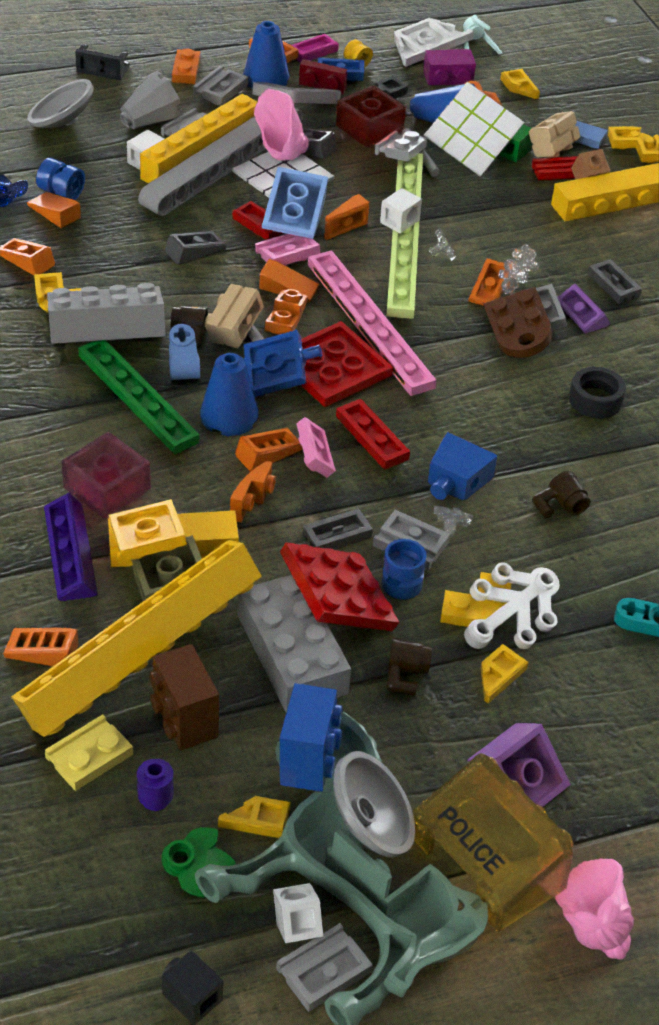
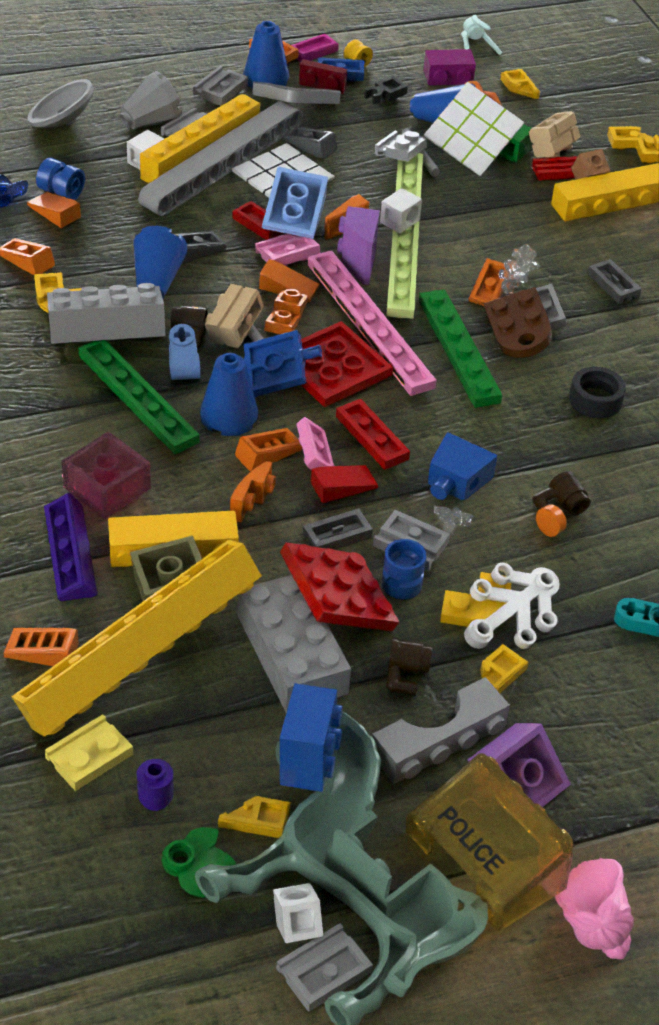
(101, 64): black hinge -> none
(147, 530): yellow plate -> none
(158, 256): none -> blue cone
(185, 697): reddish brown brick -> none
(186, 66): orange plate -> none
(192, 986): black brick -> none
(280, 125): bright pink hair -> none
(341, 481): none -> red slope
(359, 241): none -> medium lavender slope
(370, 115): clear red brick -> none
(373, 804): light grey dish -> none
(410, 748): none -> light grey arch
(427, 35): white wing -> none
(442, 246): clear plant -> none
(460, 348): none -> green plate
(551, 520): none -> orange tile
(582, 310): medium lavender slope -> none
(591, 135): medium blue tile -> none

